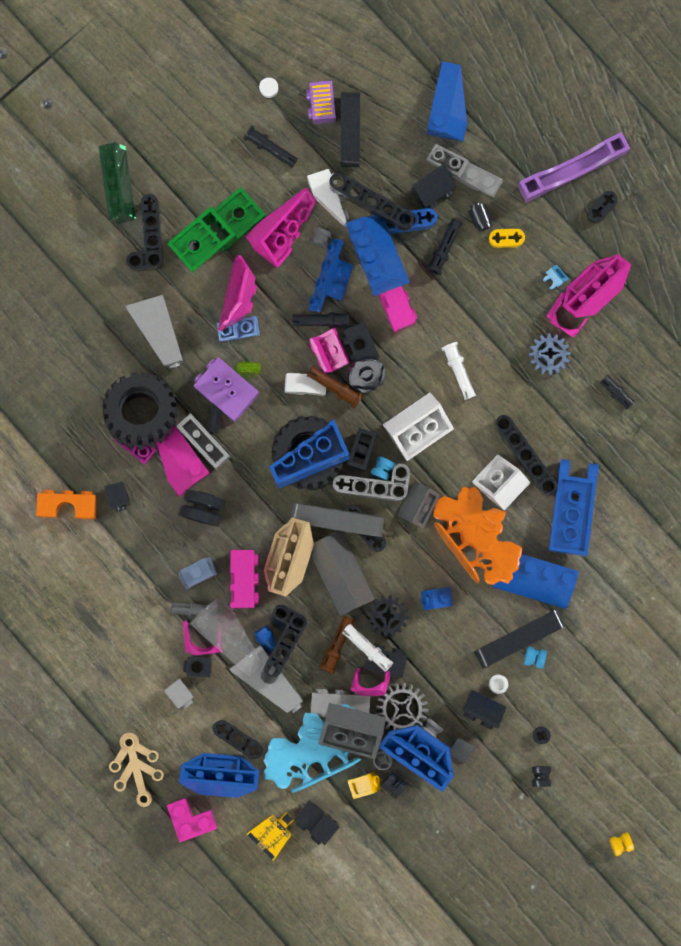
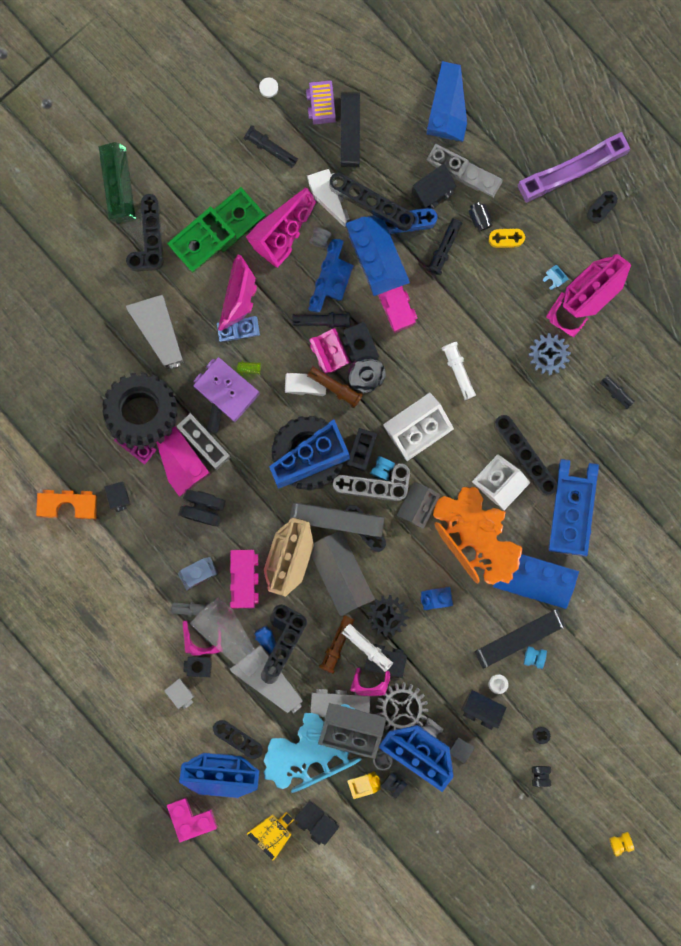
(135, 766): tan plant -> none

